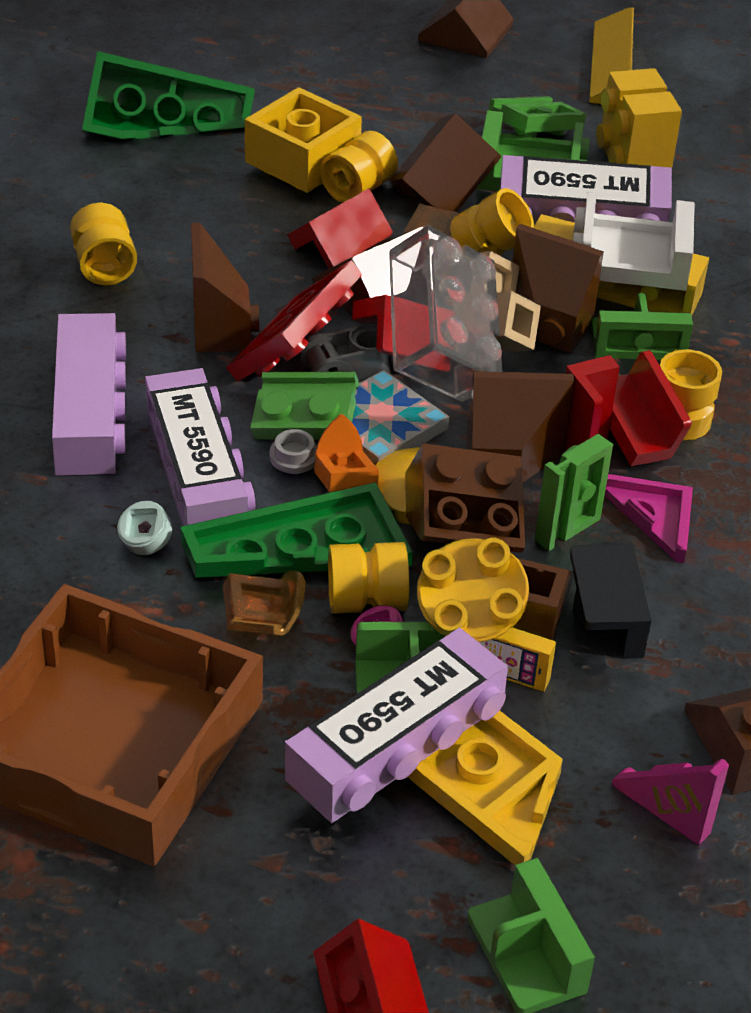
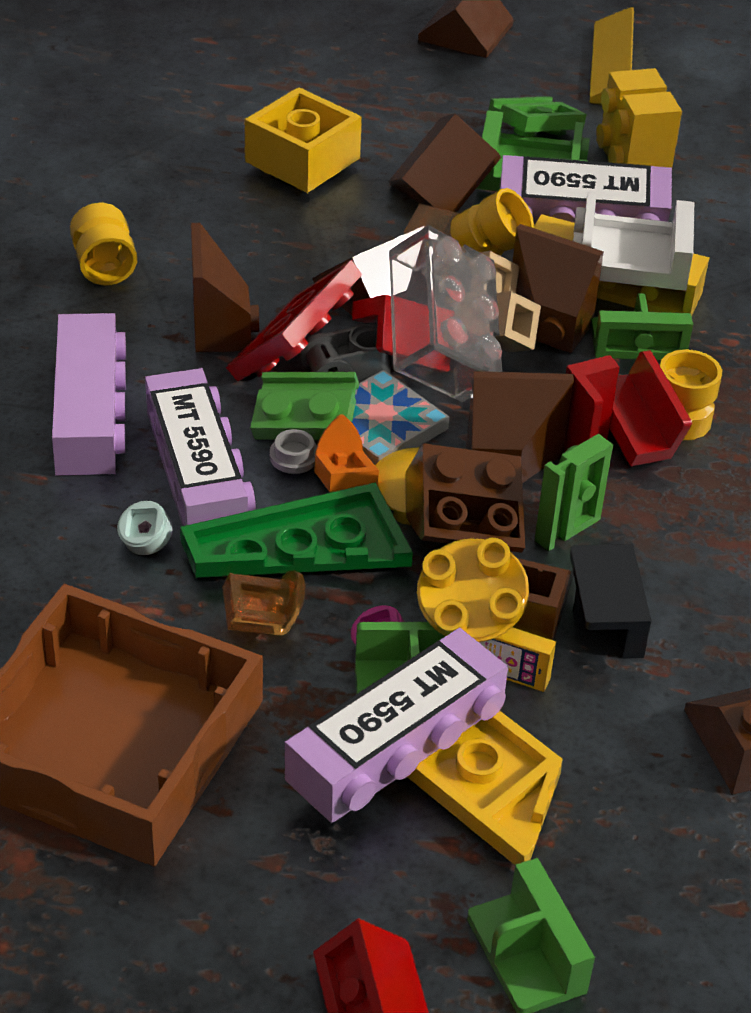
(151, 101): green wedge -> none
(345, 229): panel -> none
(359, 166): yellow wheel -> none
(367, 577): yellow wheel -> none
(656, 508): dark pink tile -> none
(678, 794): dark pink tile -> none

